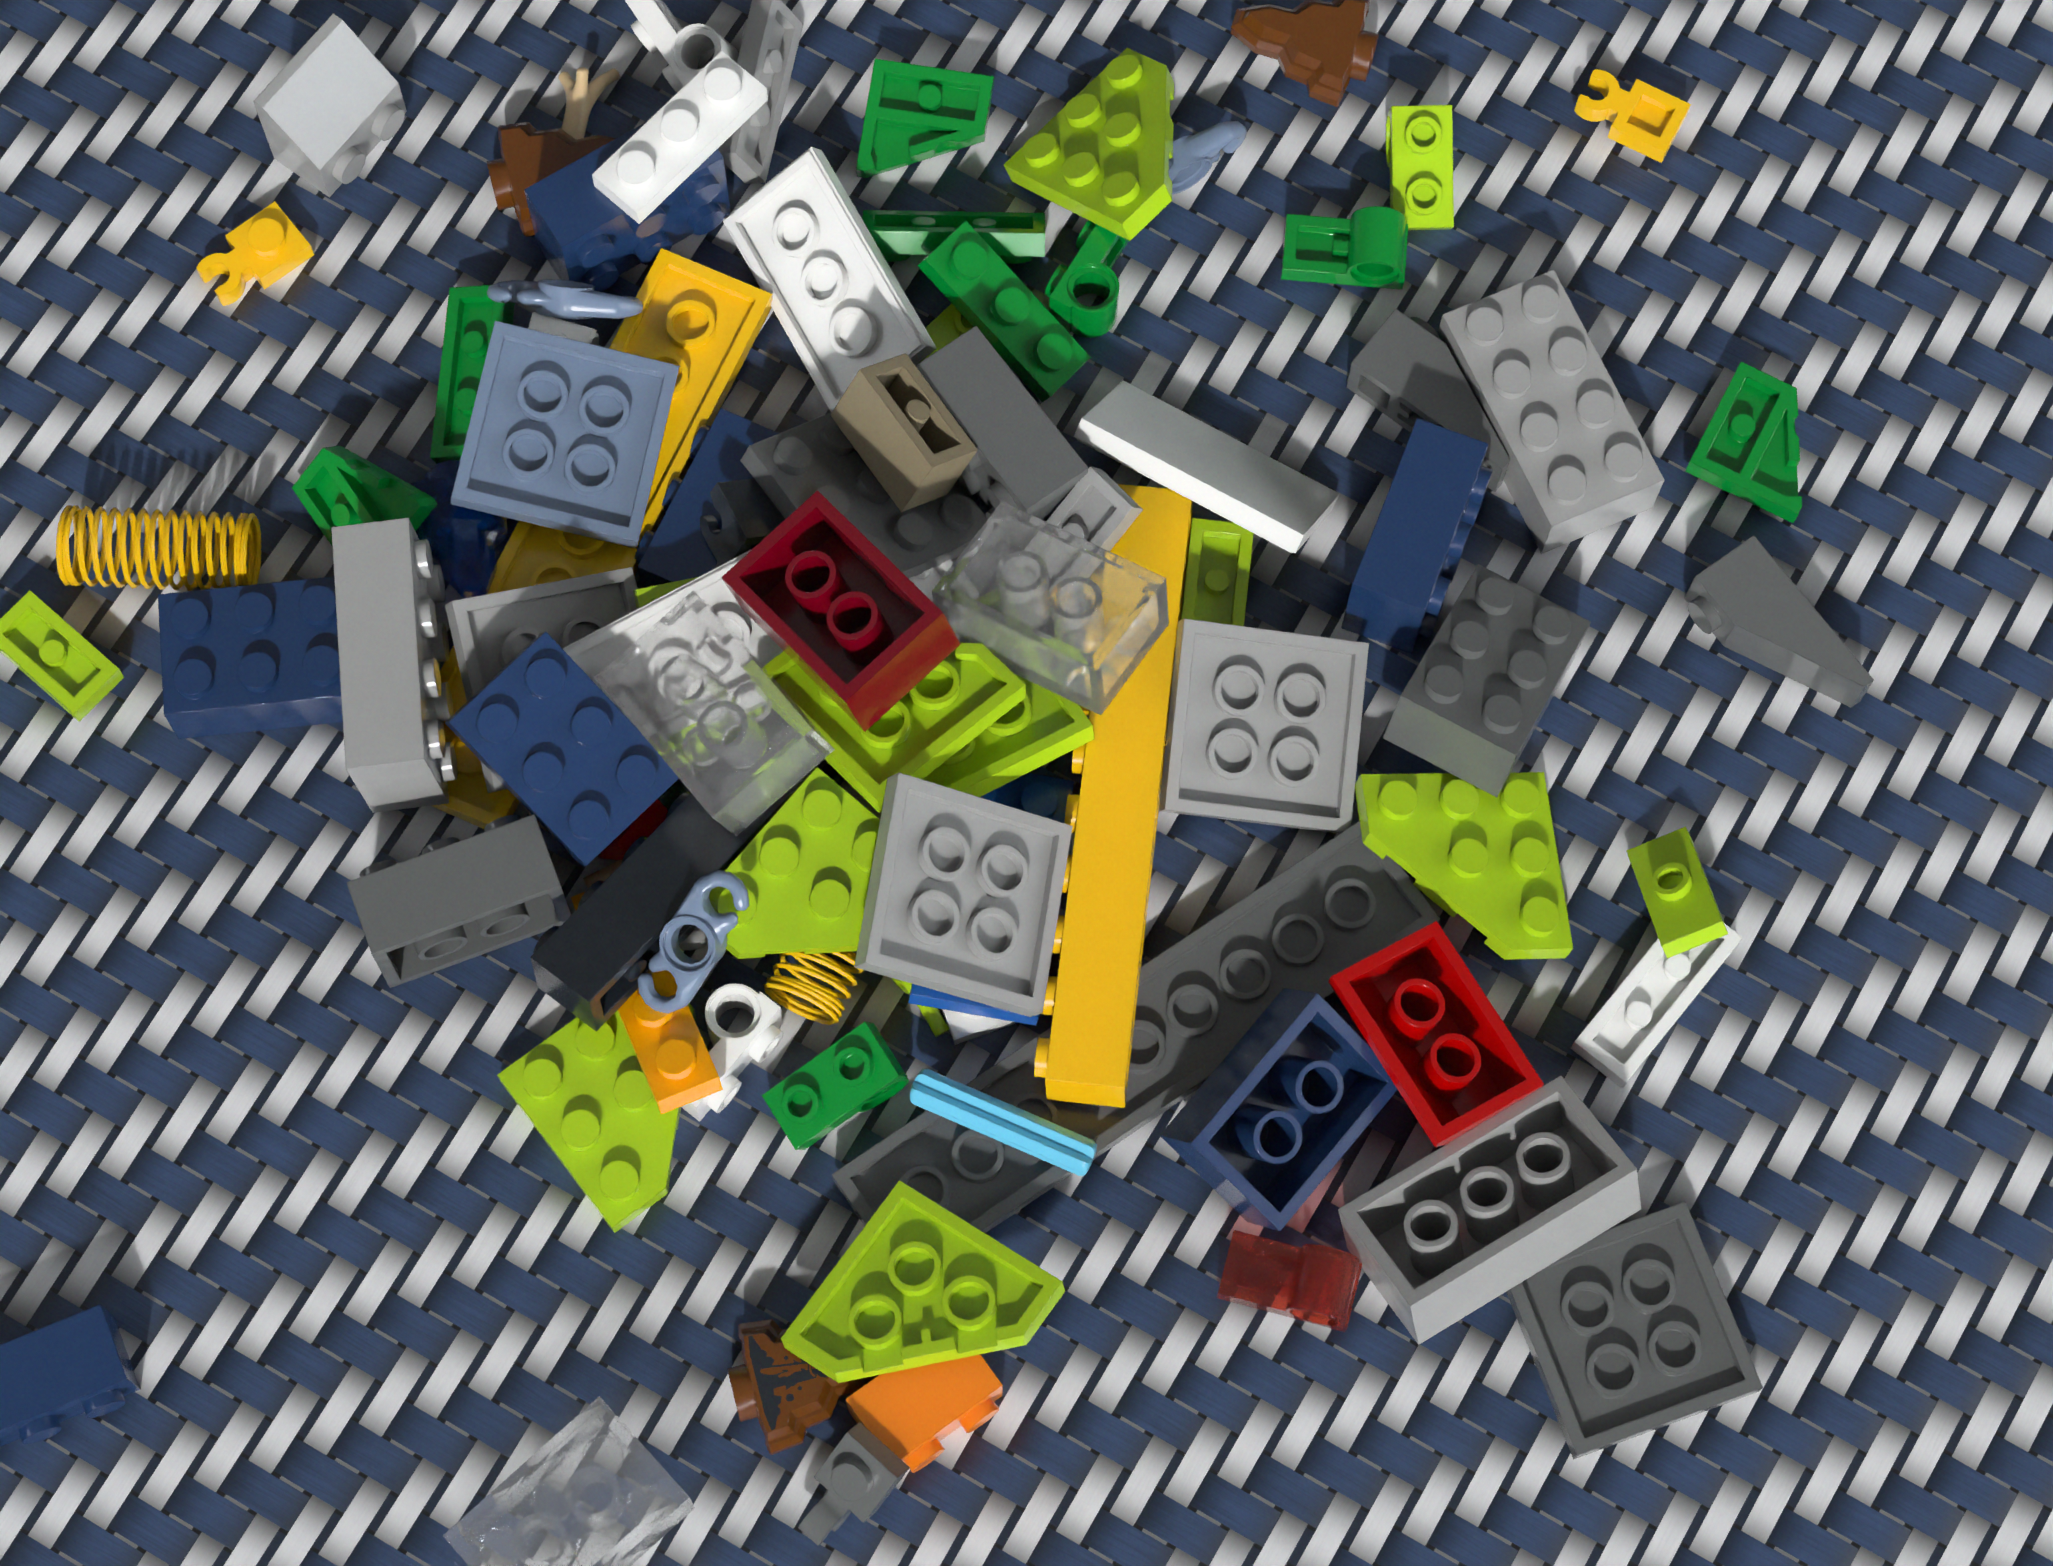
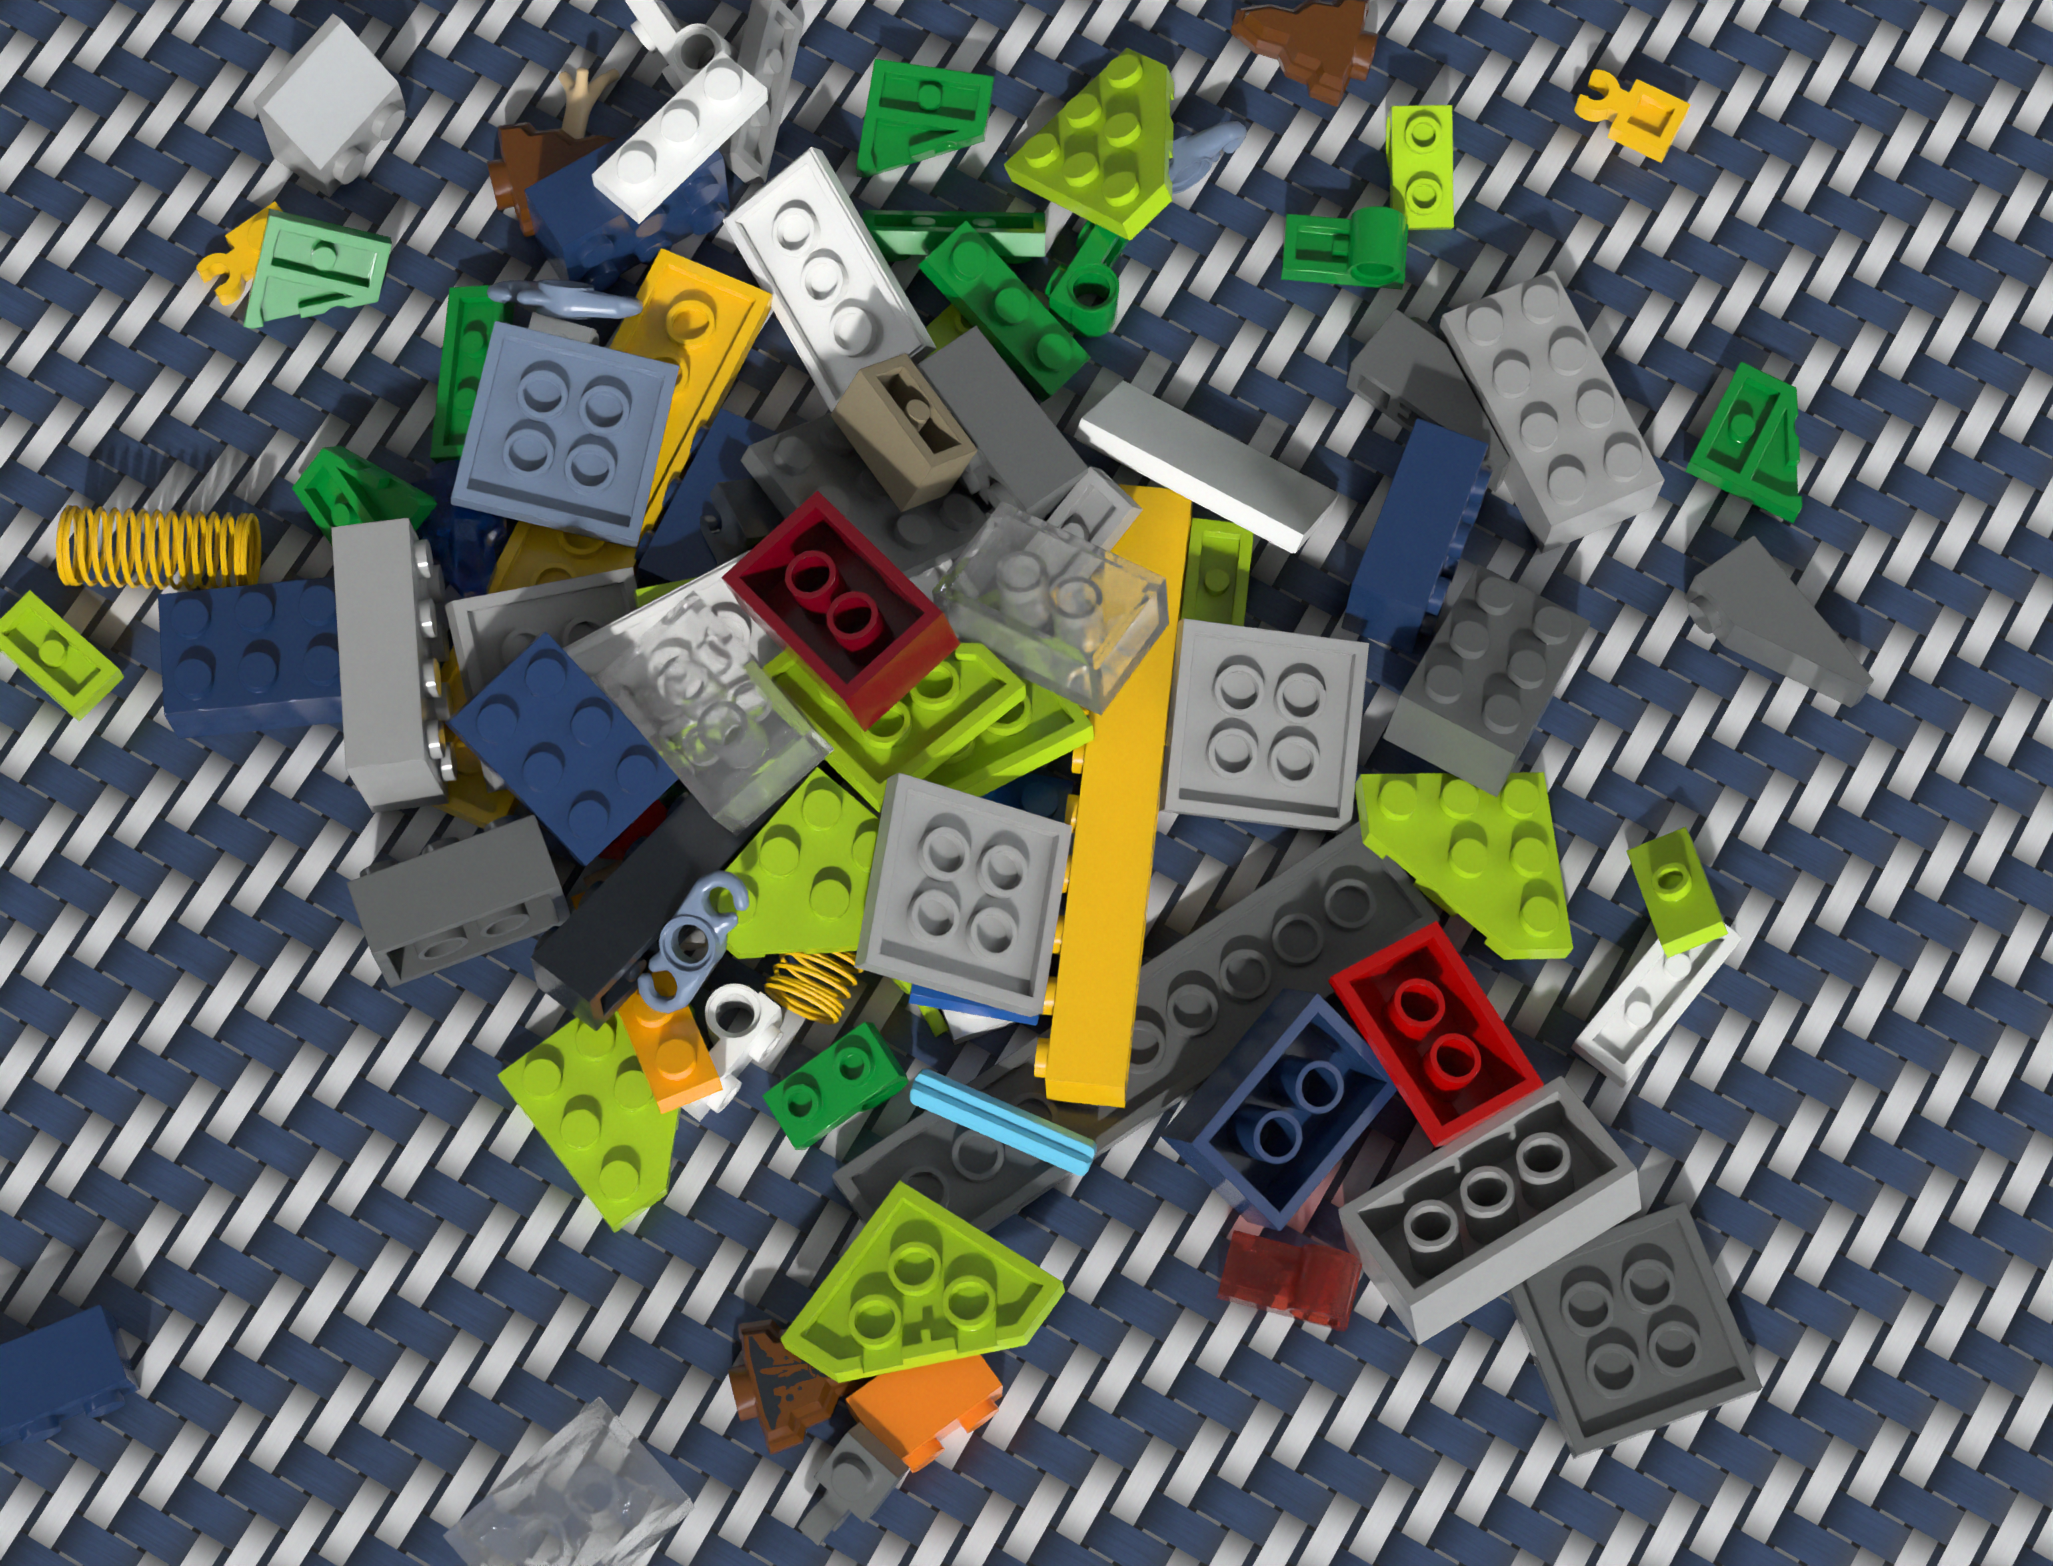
(313, 267): none -> wing

